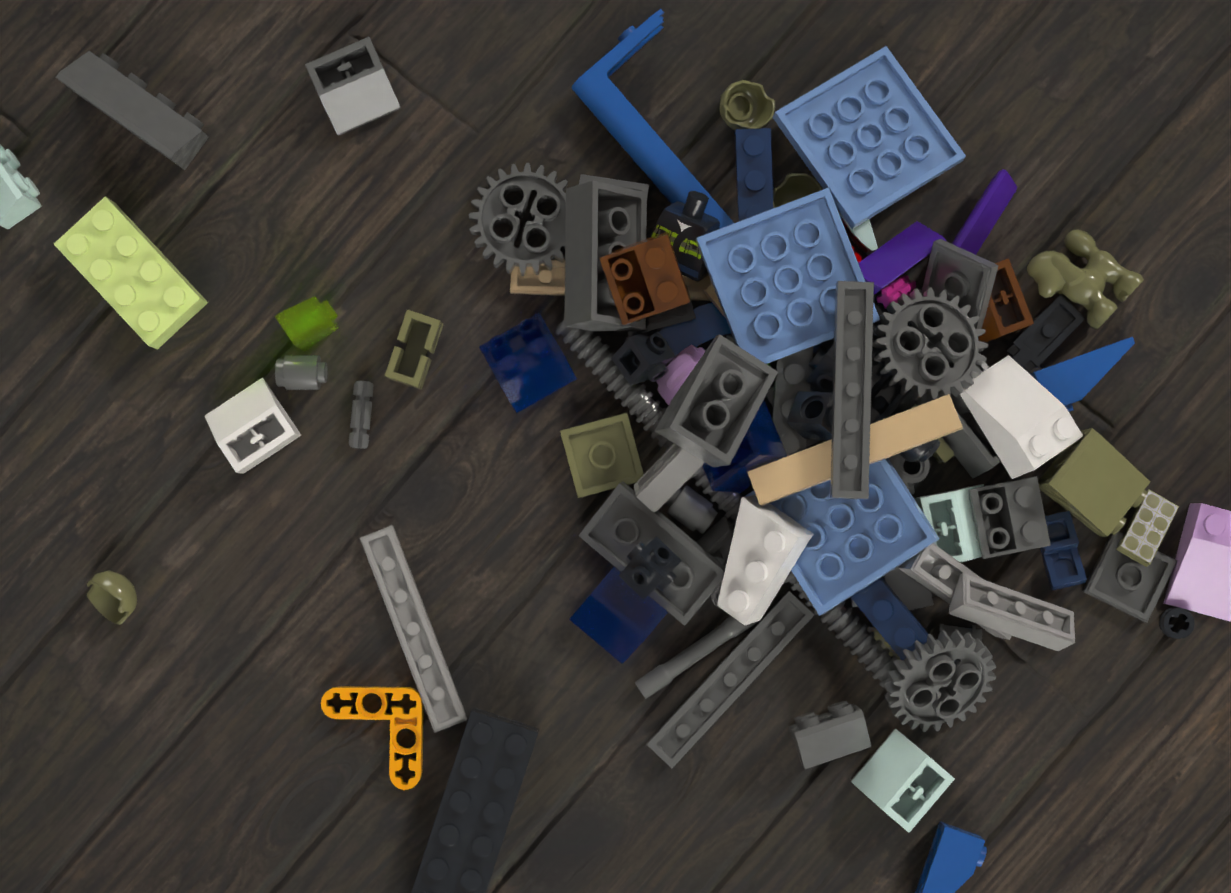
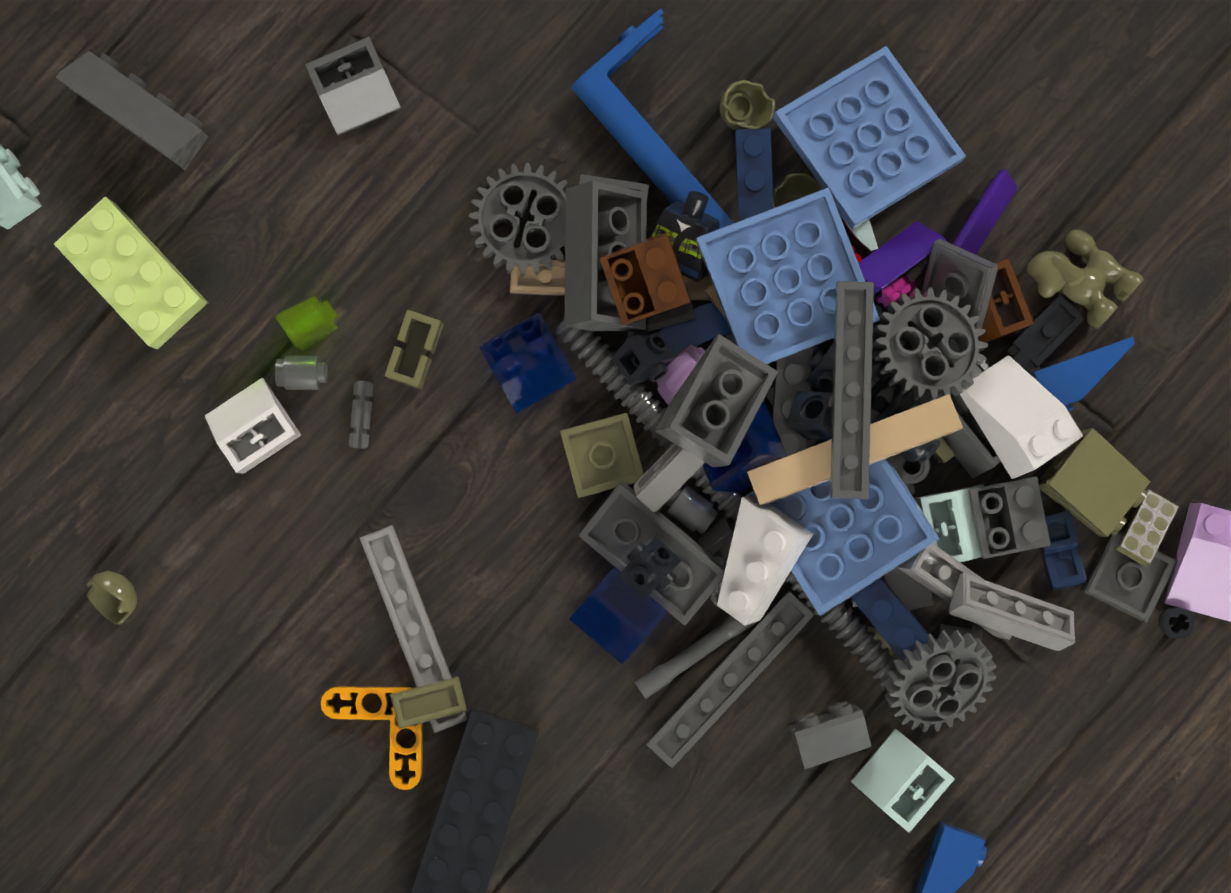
(428, 702): none -> olive tile

